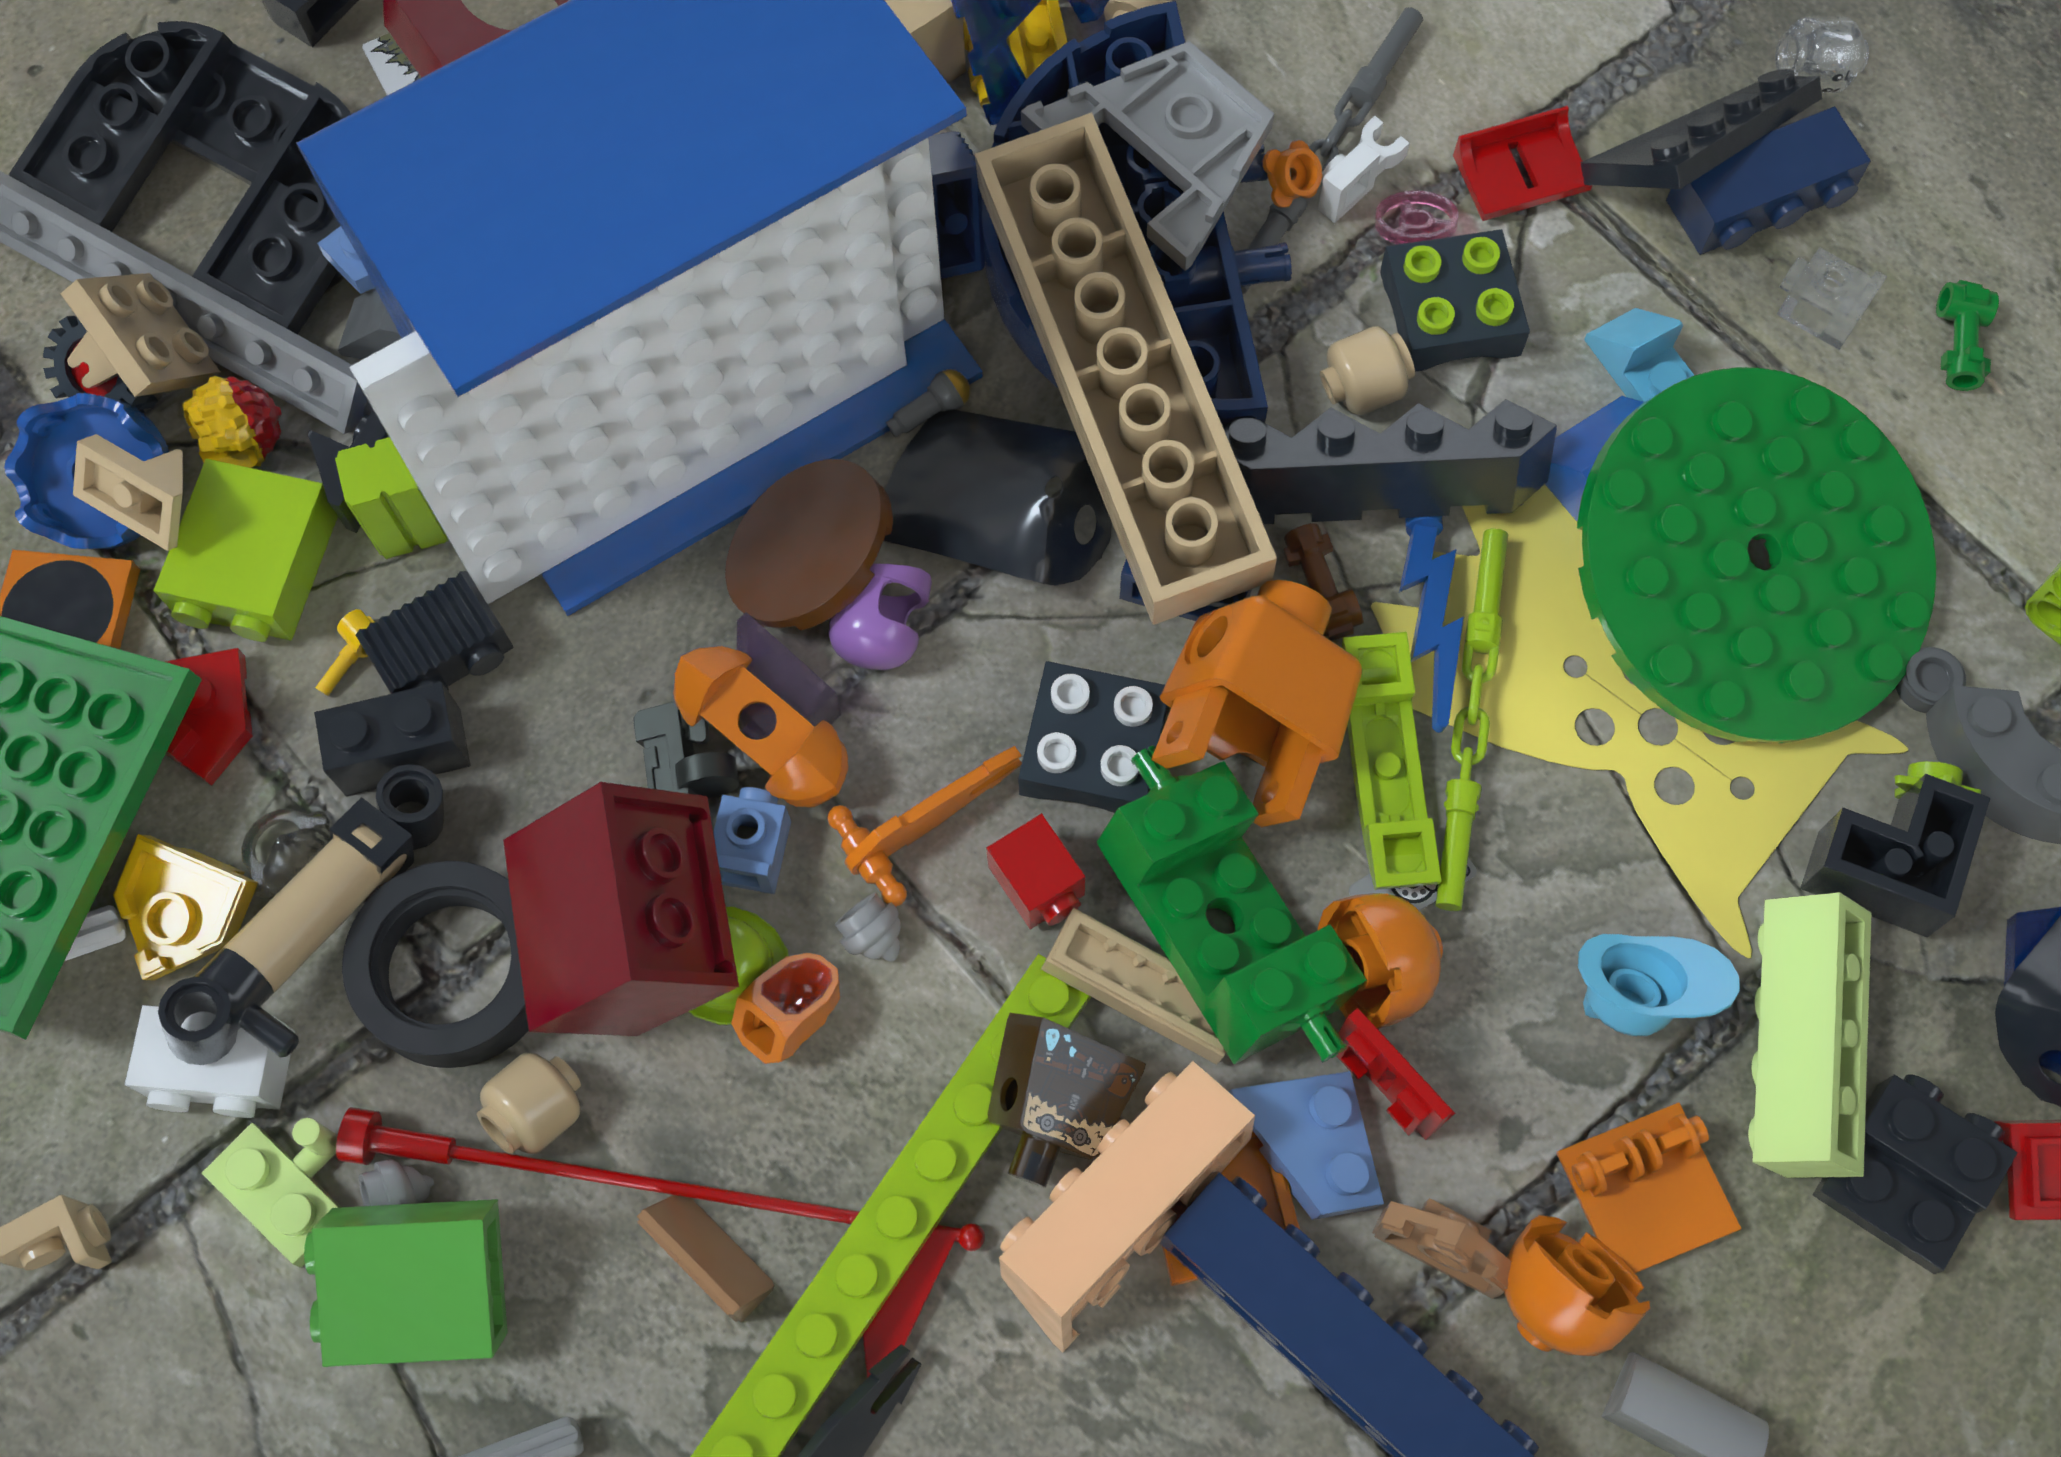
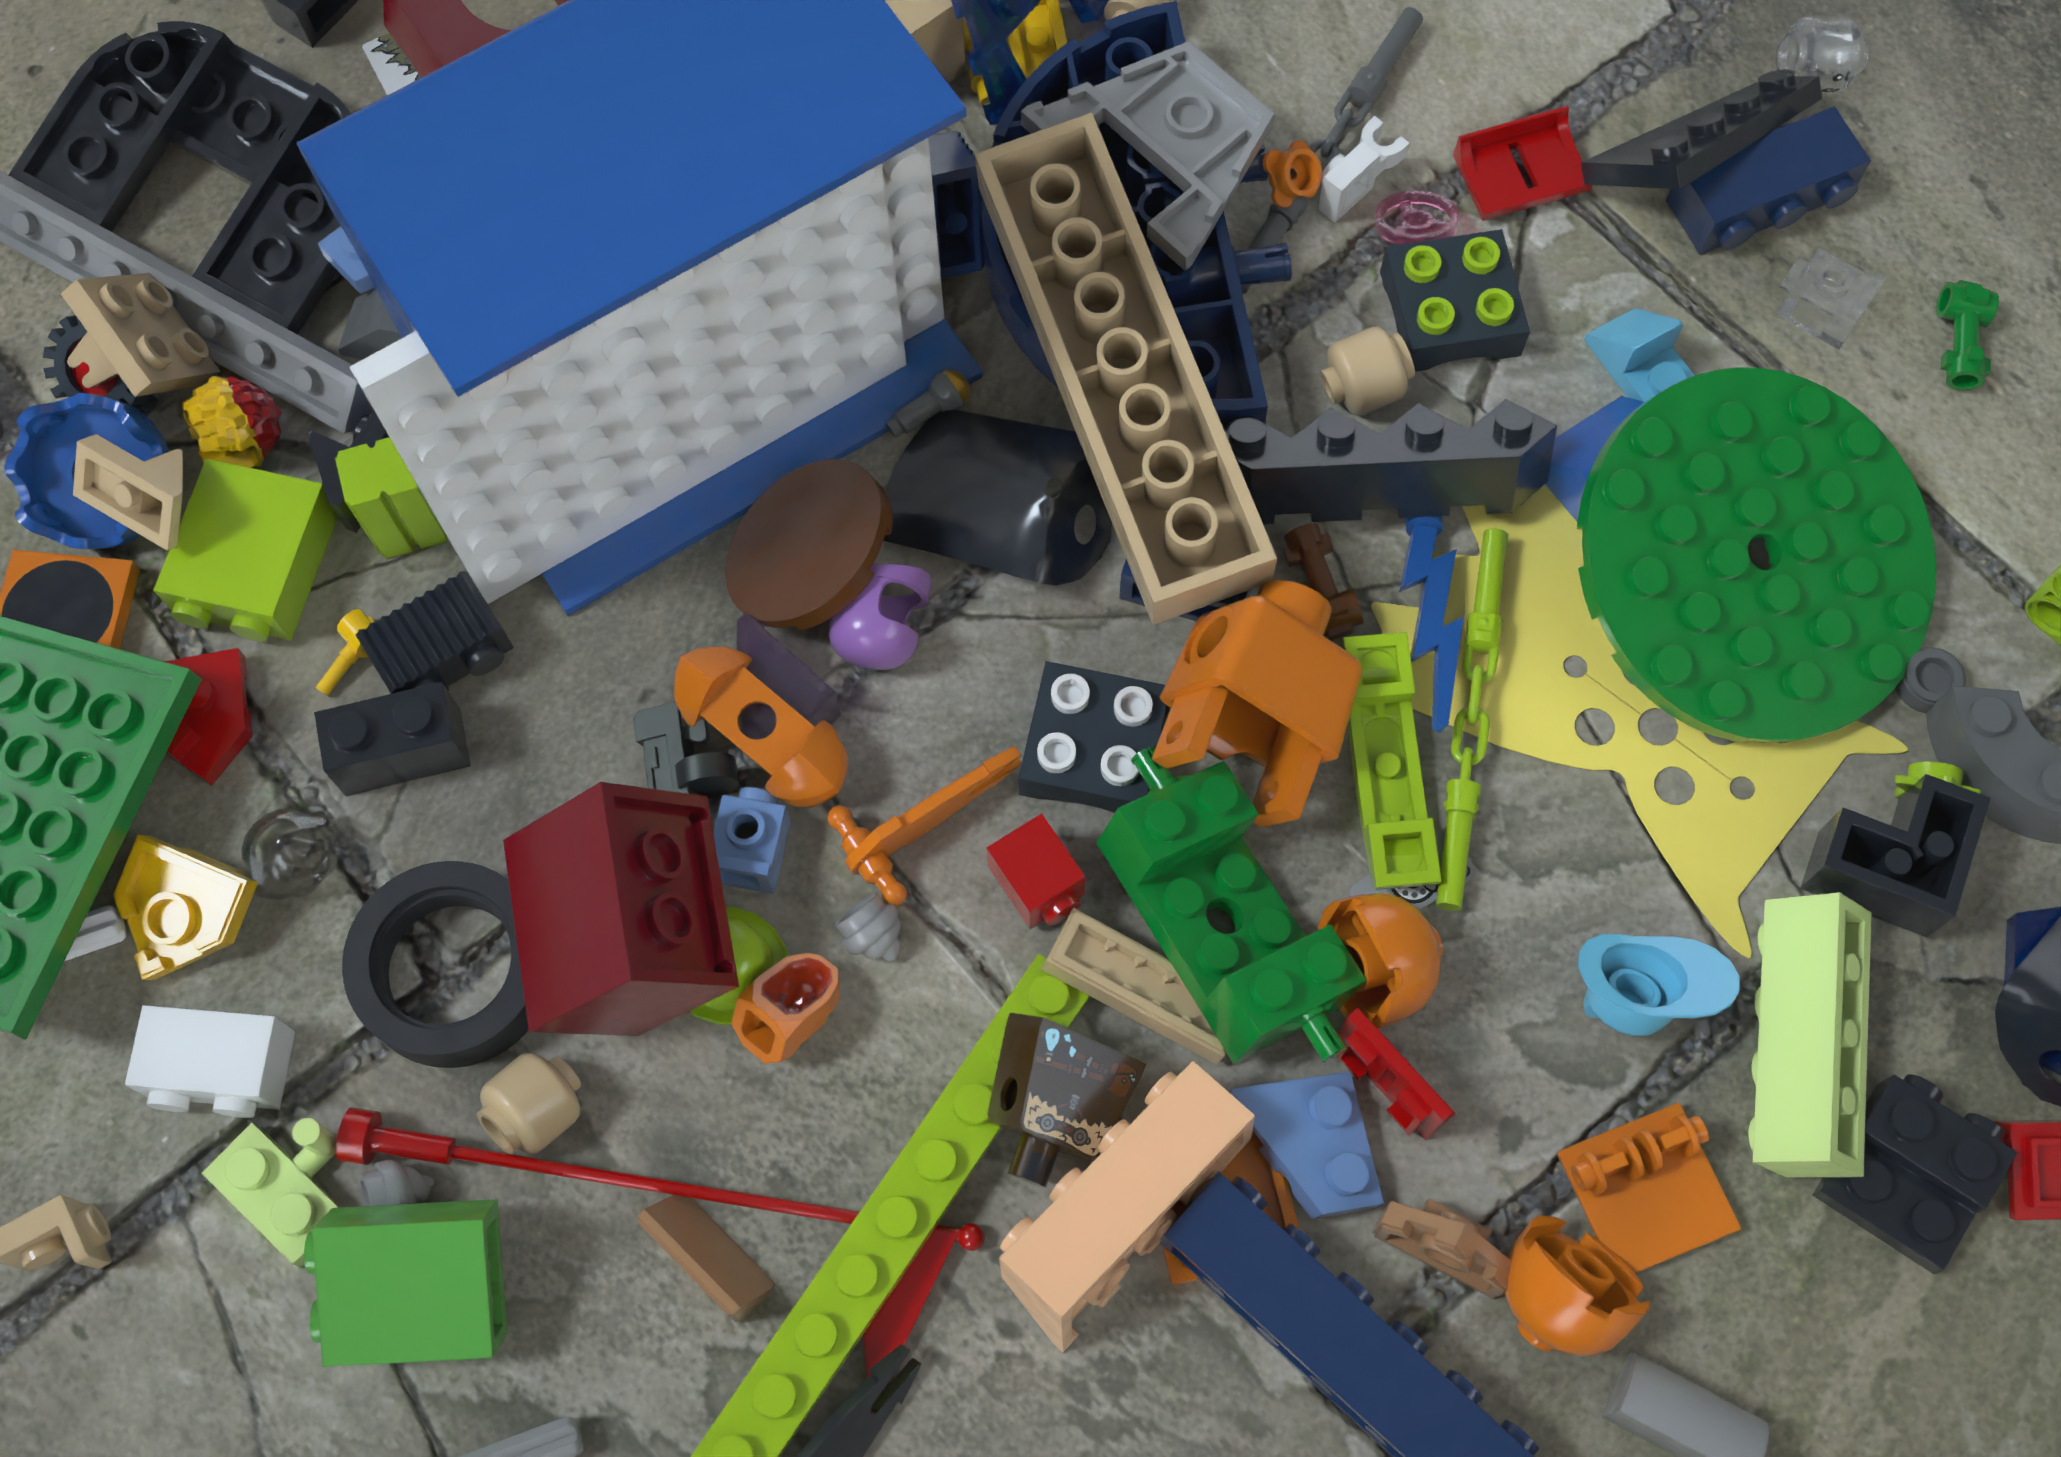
(363, 854): piece -> none

